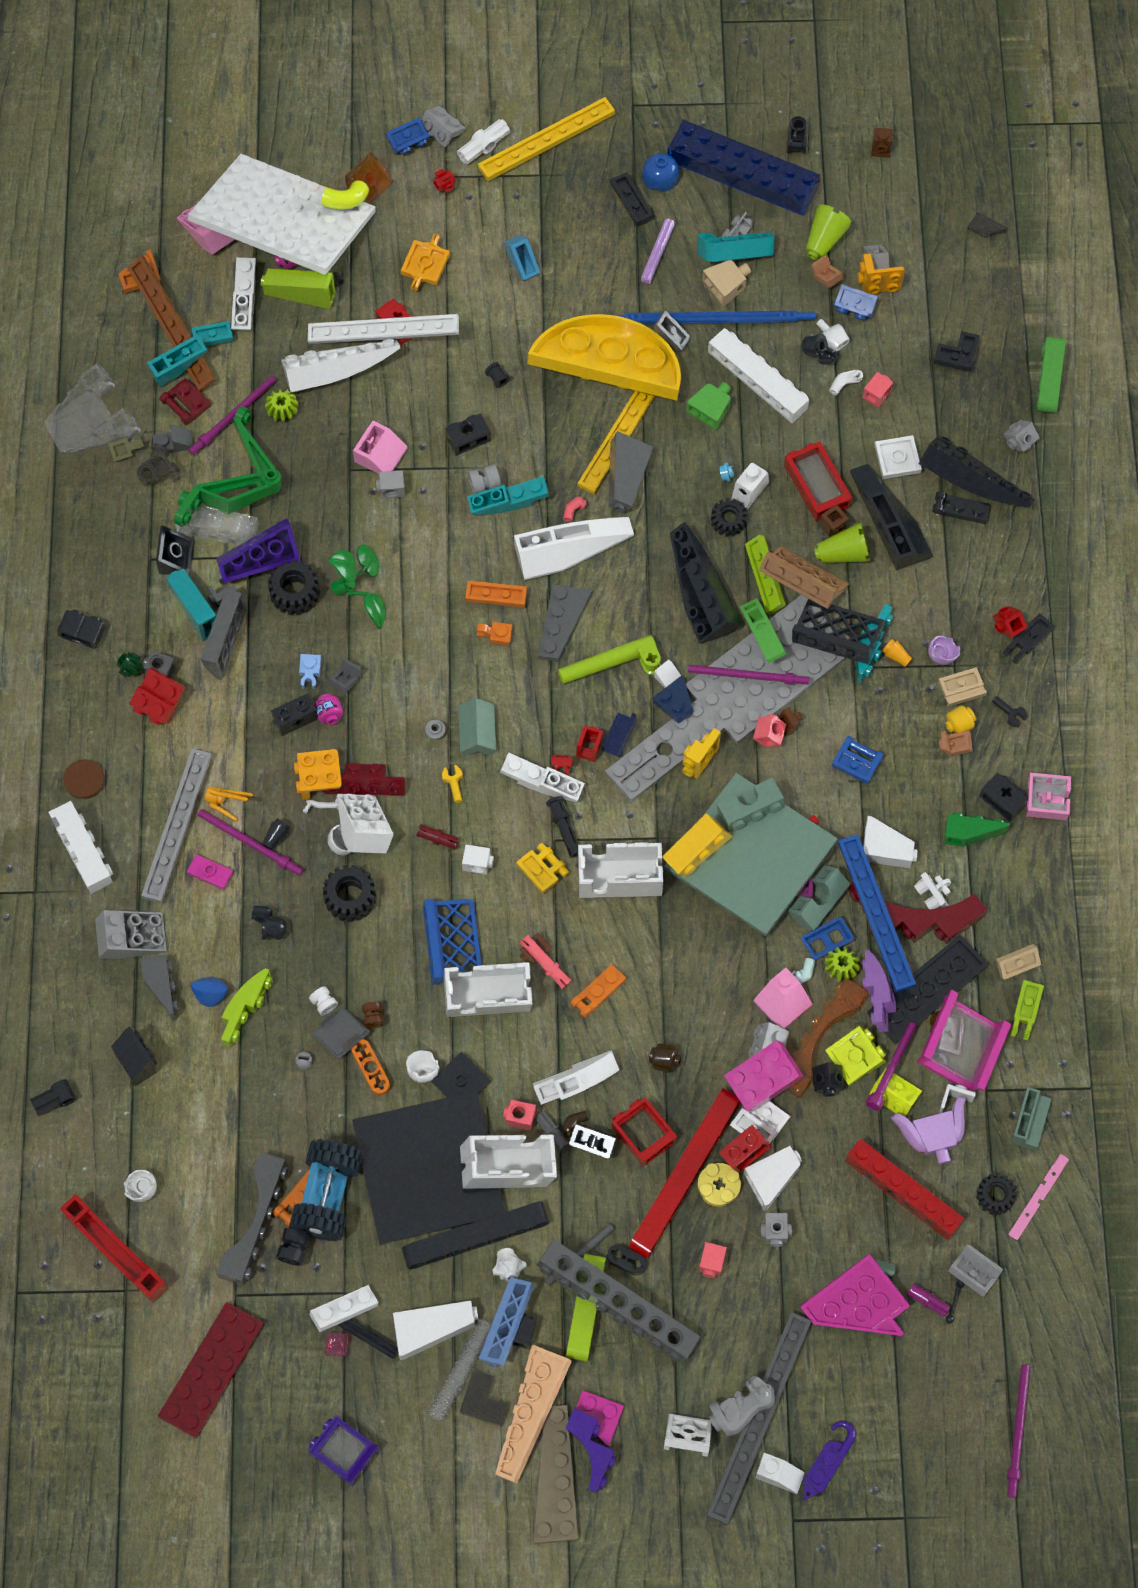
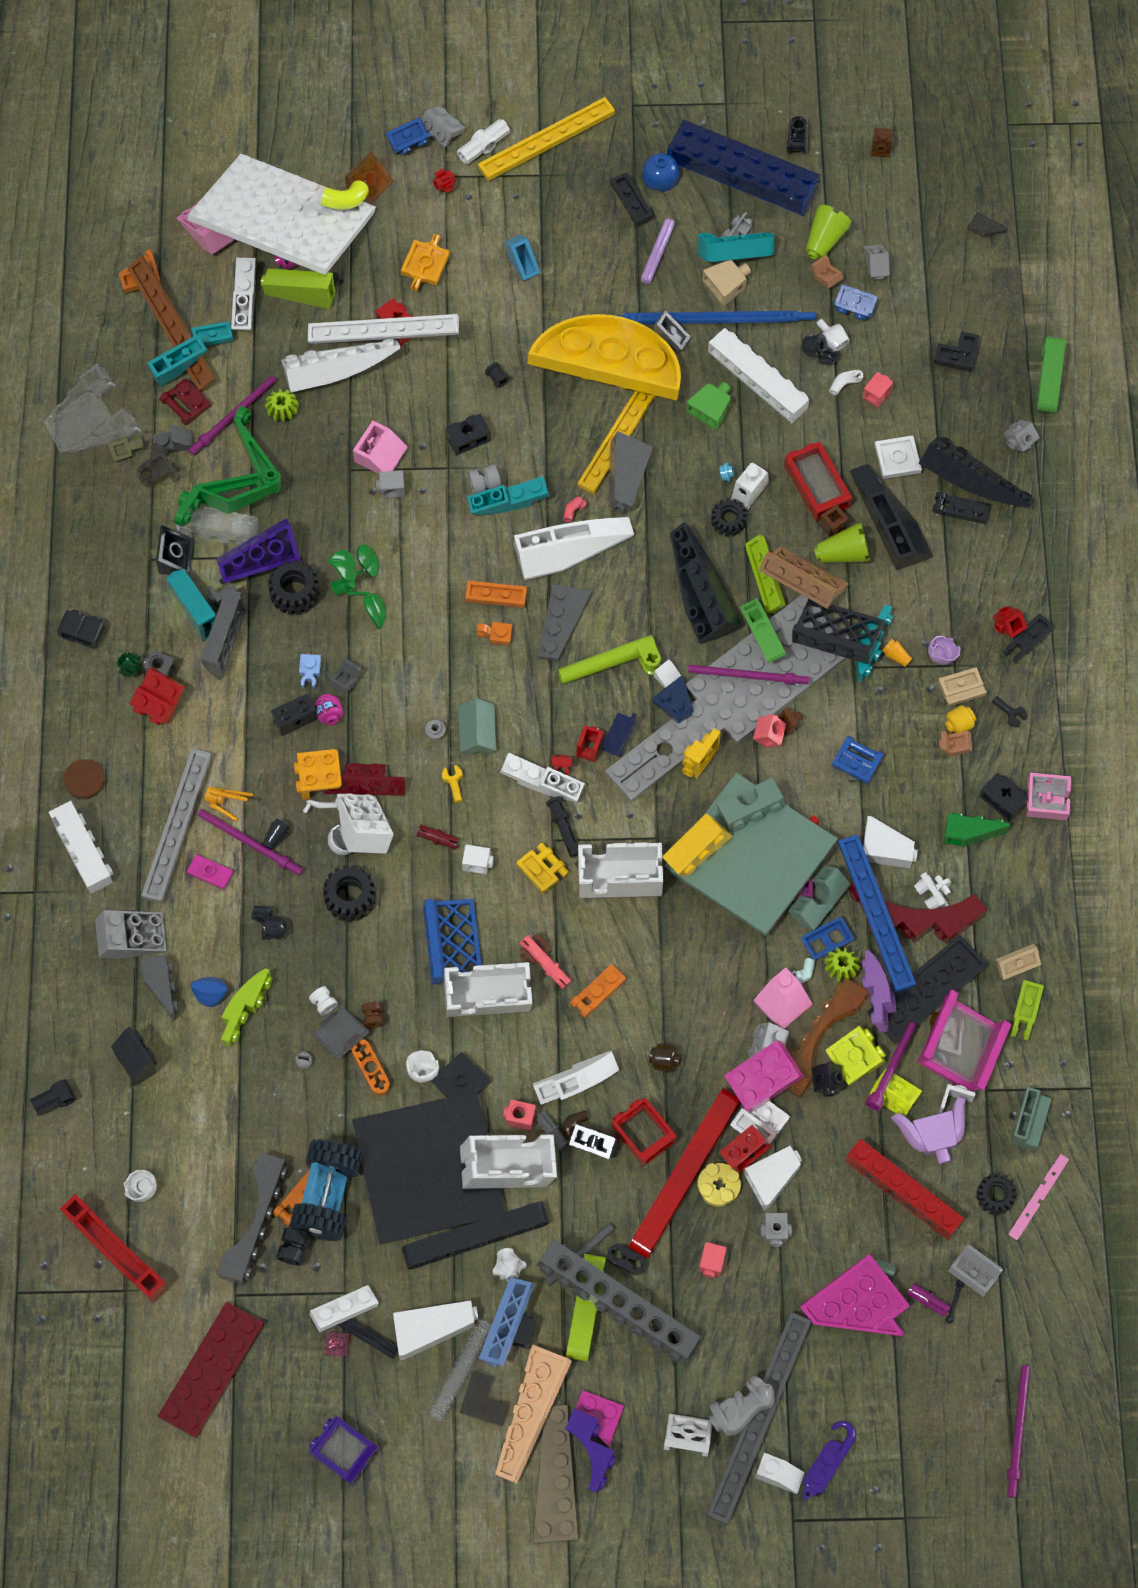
(879, 280): light orange bracket -> none

